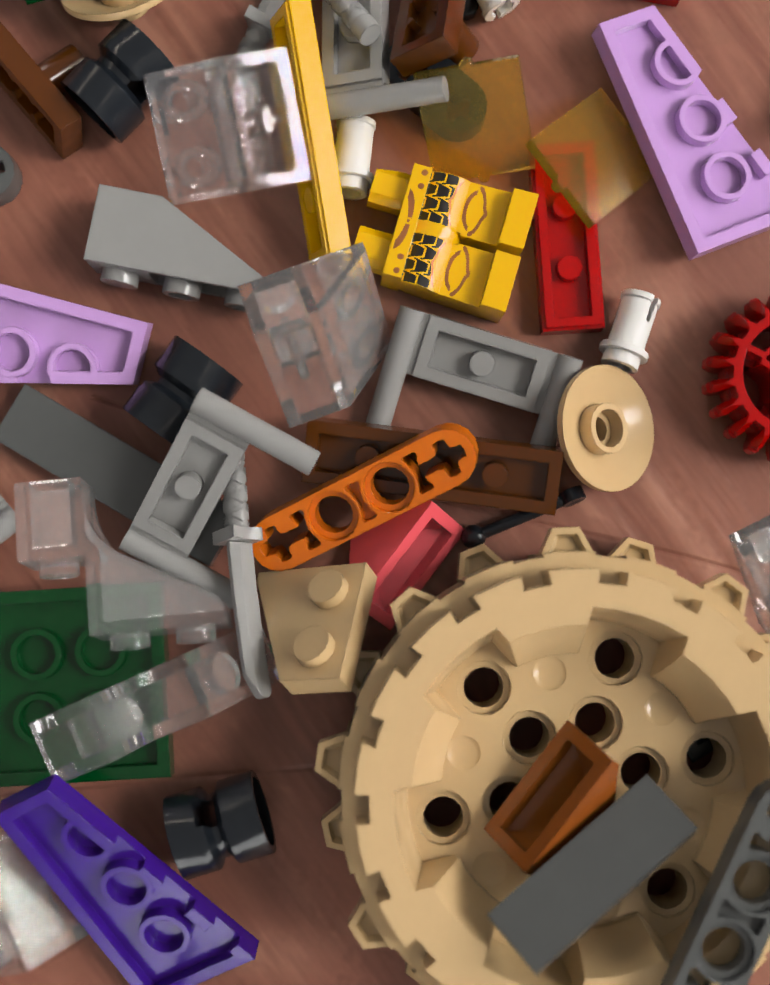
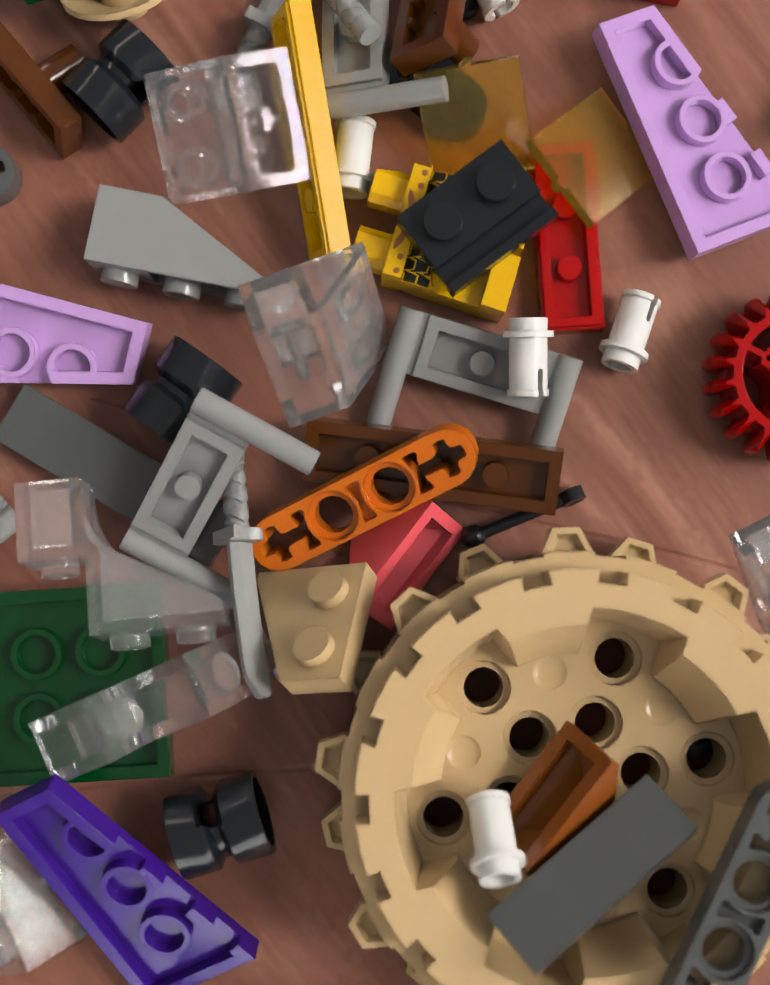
(476, 218): none -> black plate
(496, 854): none -> white pin
(528, 356): none -> white pin
(605, 428): tan dish -> none

